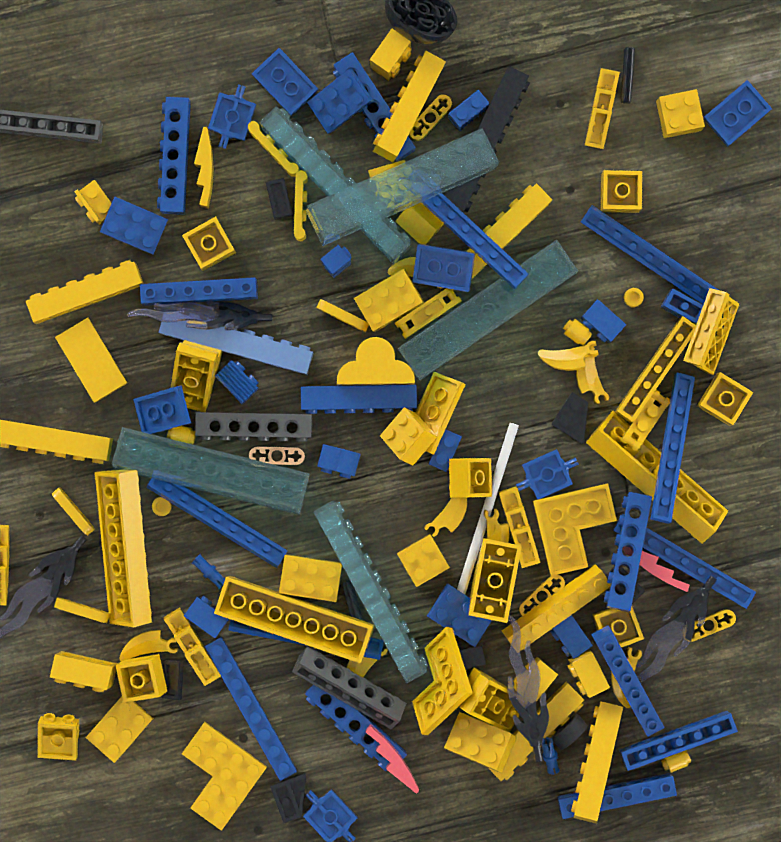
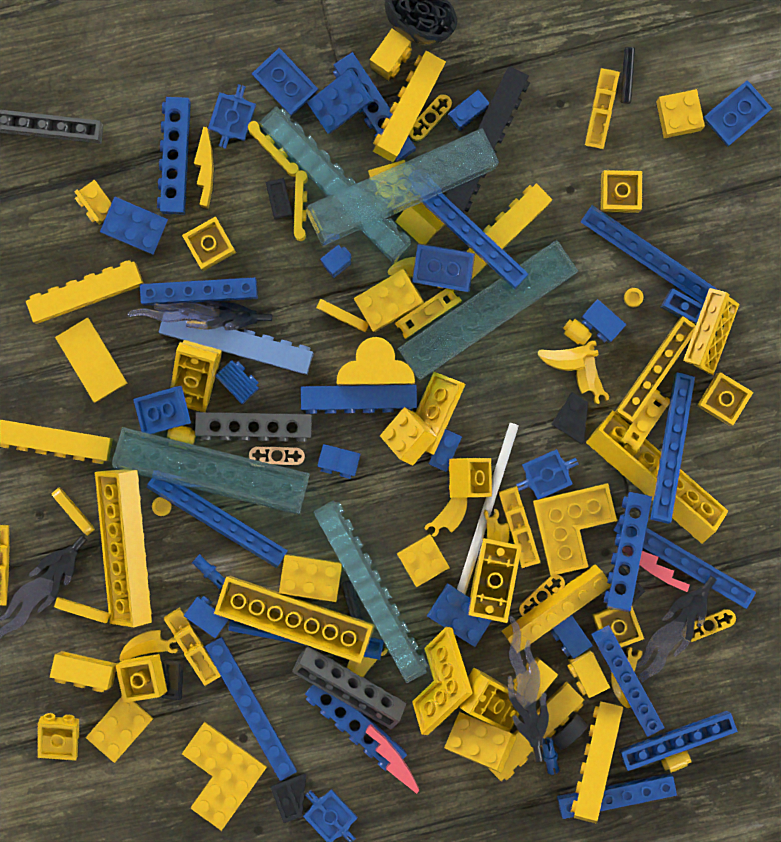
(473, 657): black plate -> none

